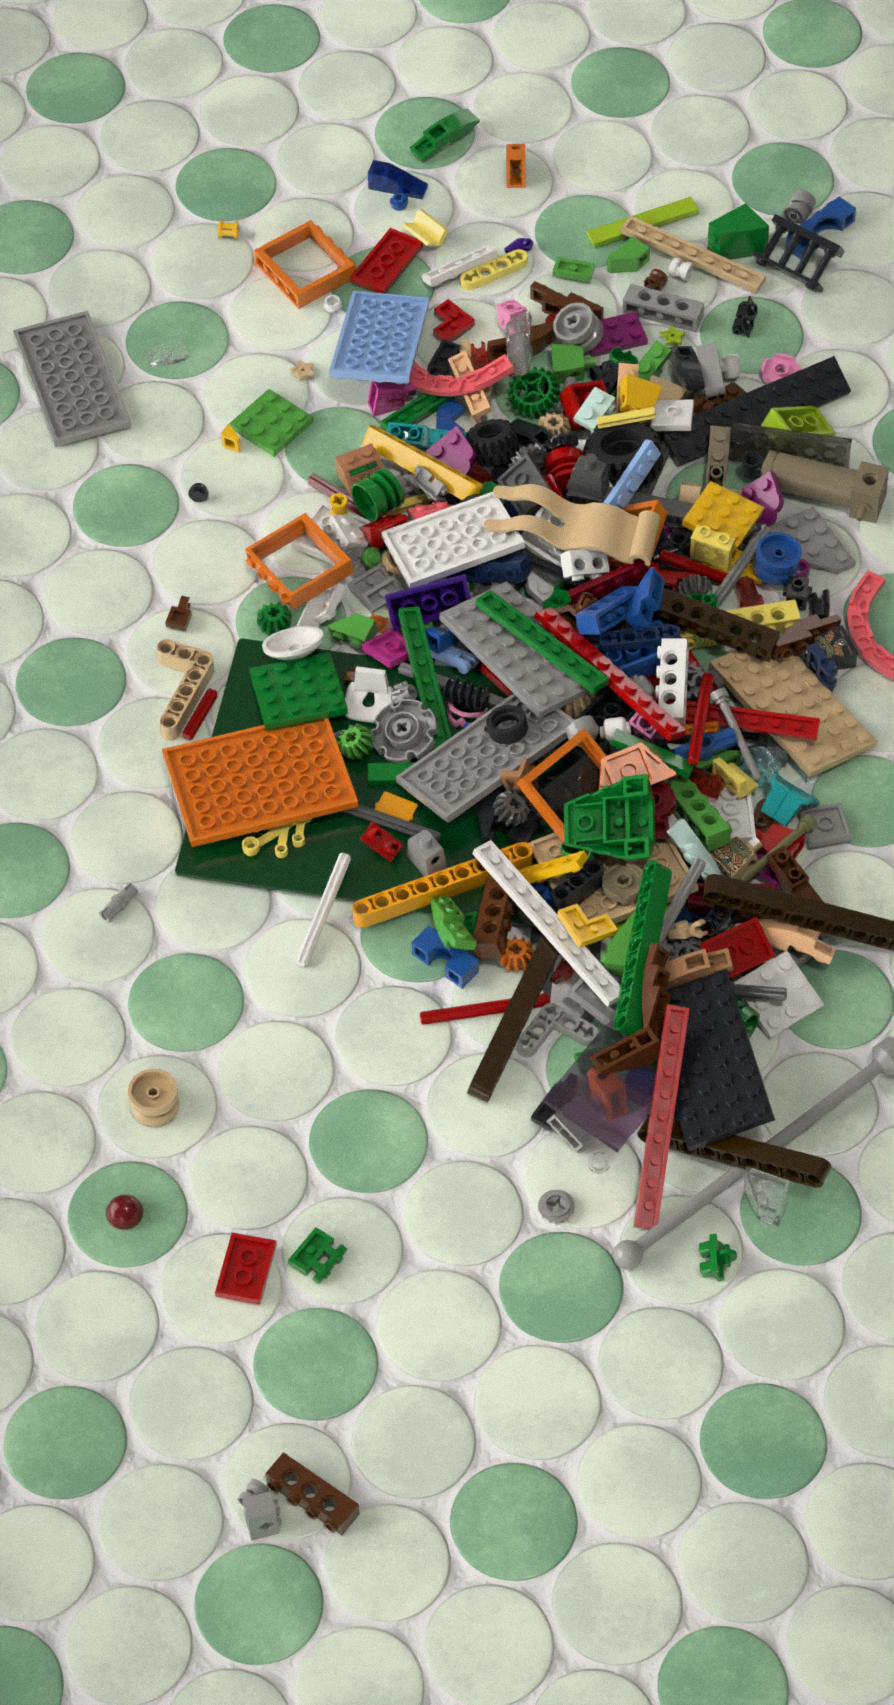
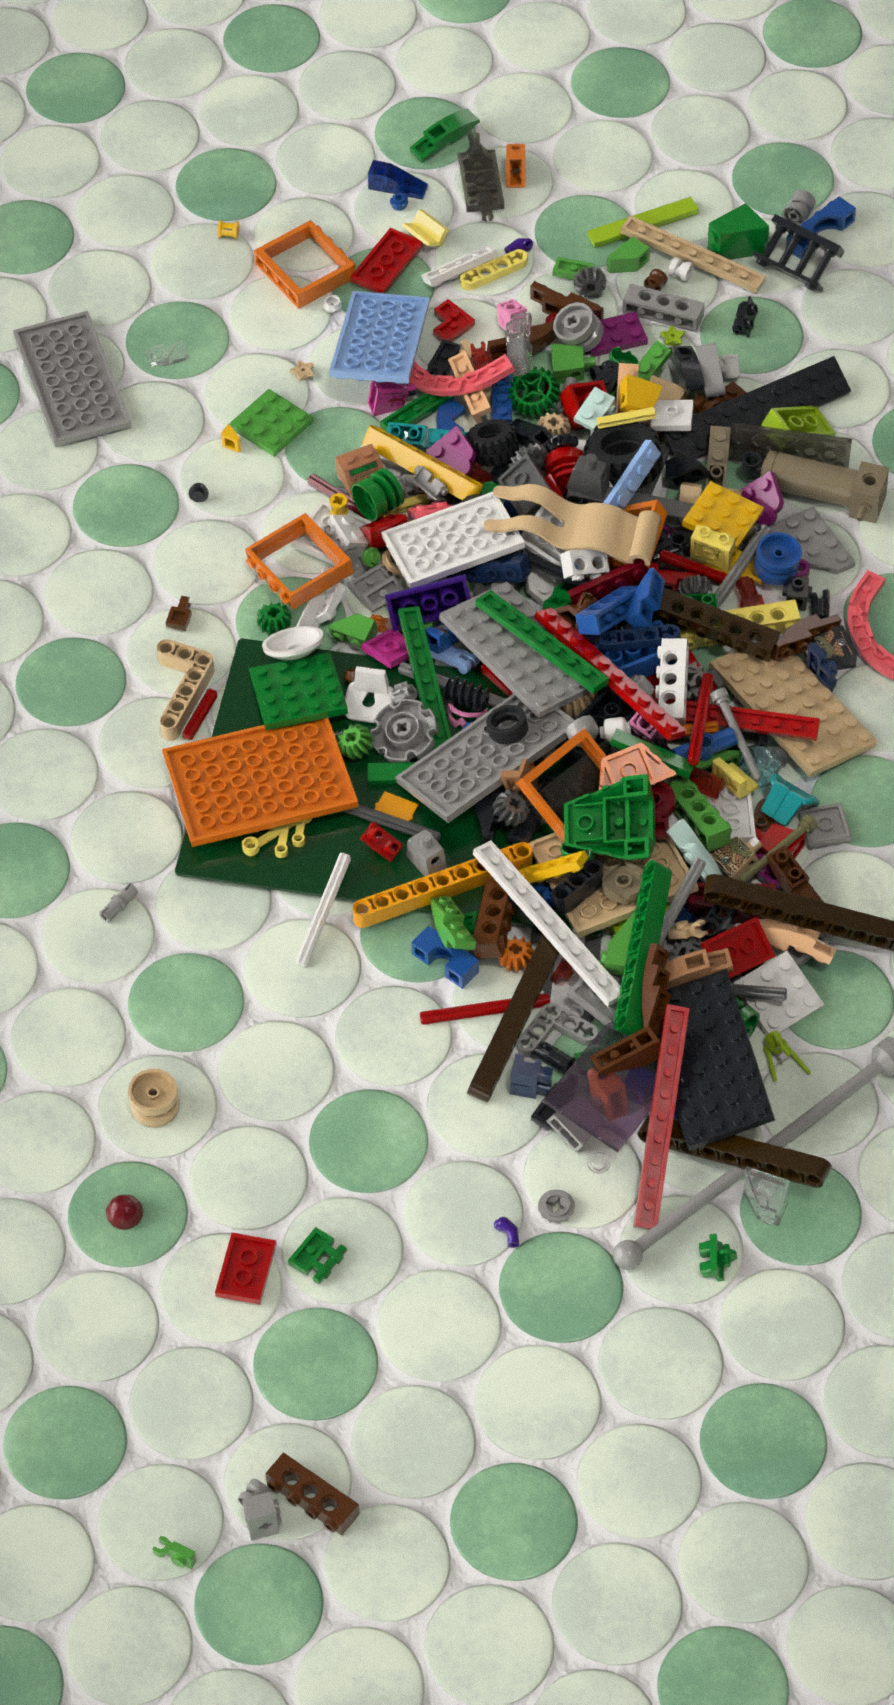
(179, 1554): none -> bright green plate
(480, 179): none -> clear smoke plate
(500, 402): none -> blue slope
(510, 1228): none -> dark purple arm
(529, 1078): none -> dark blue hips
(553, 1057): none -> black hinge
(584, 930): yellow plate -> none
(589, 281): none -> dark grey gear
(684, 469): none -> black slope
(777, 1045): none -> lime plant
(779, 361): bright pink plate -> none

